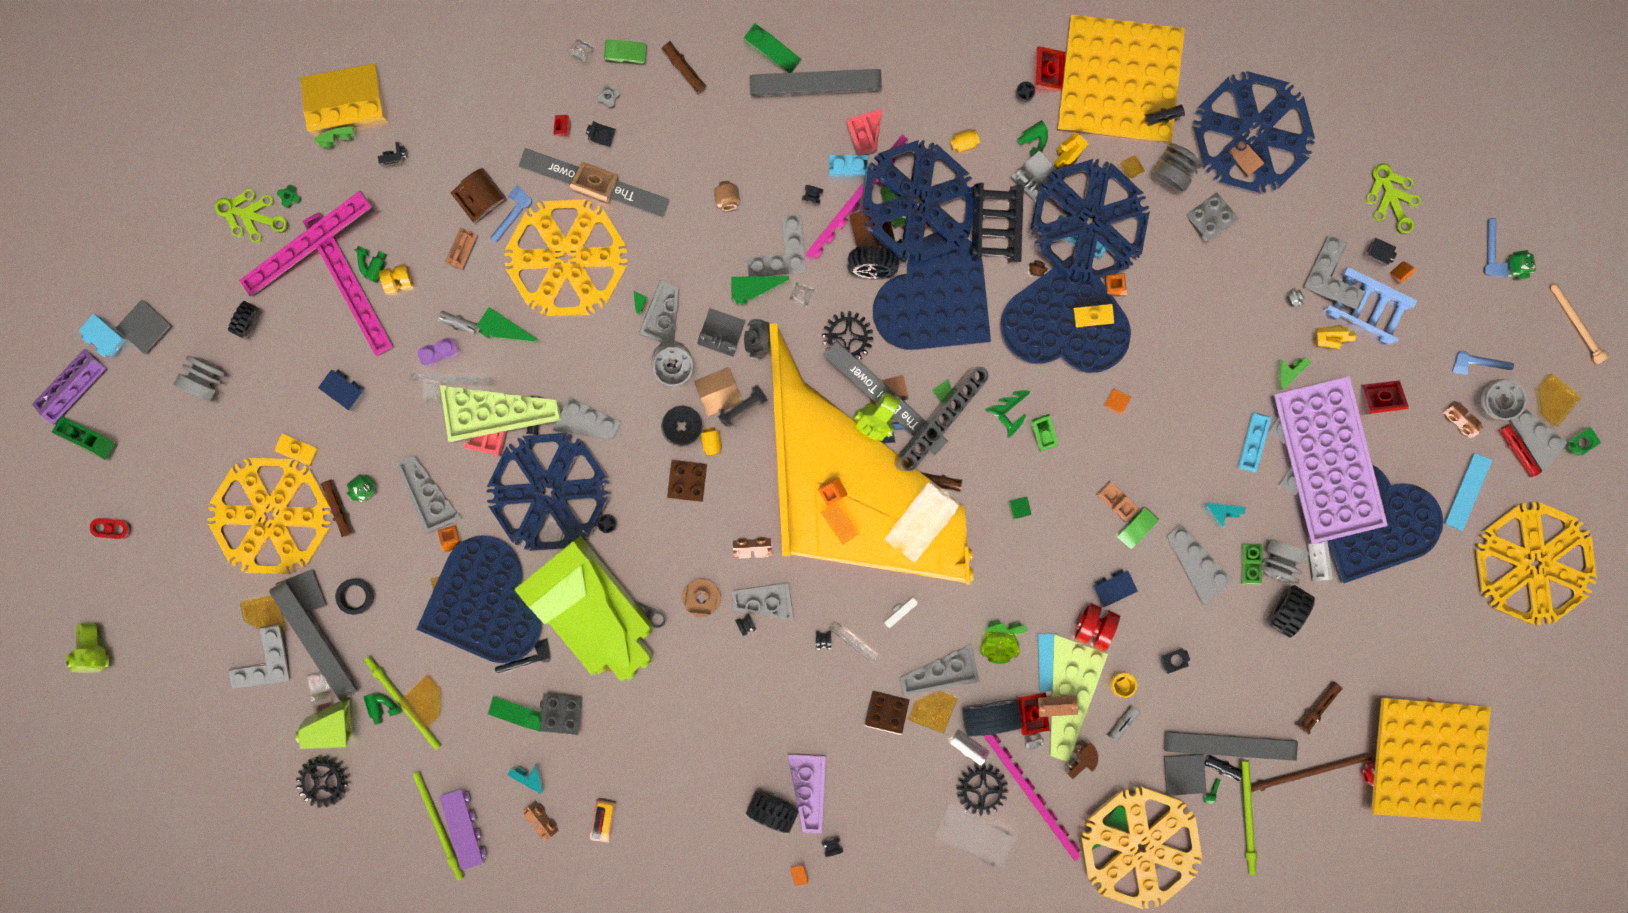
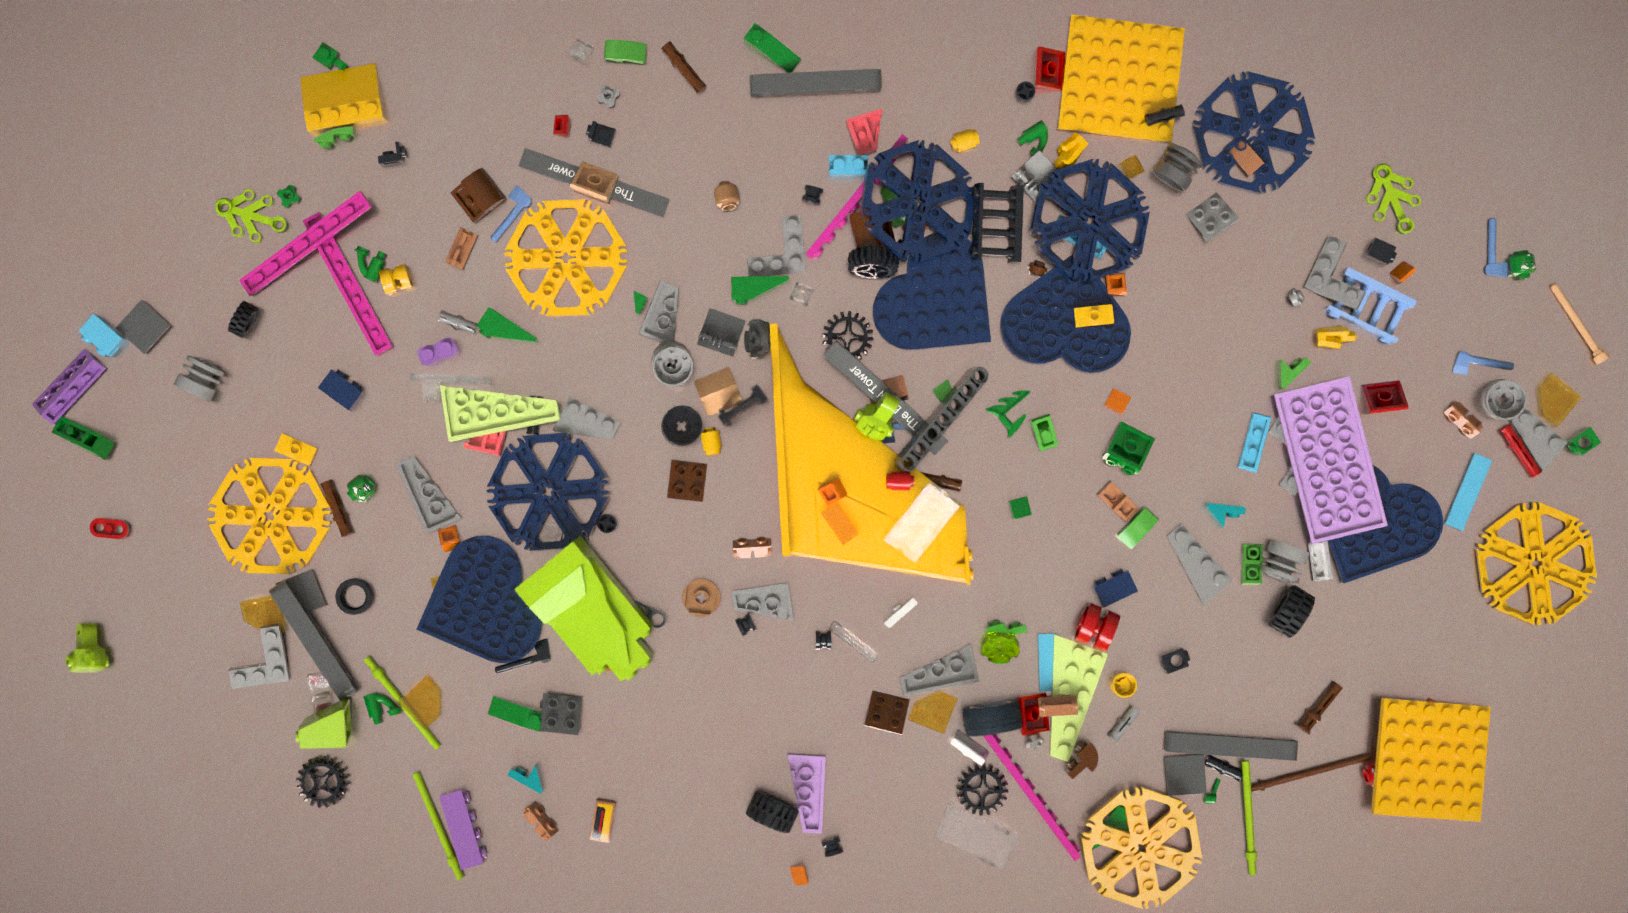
(328, 56): none -> green plate
(899, 480): none -> red brick
(1128, 449): none -> green plate

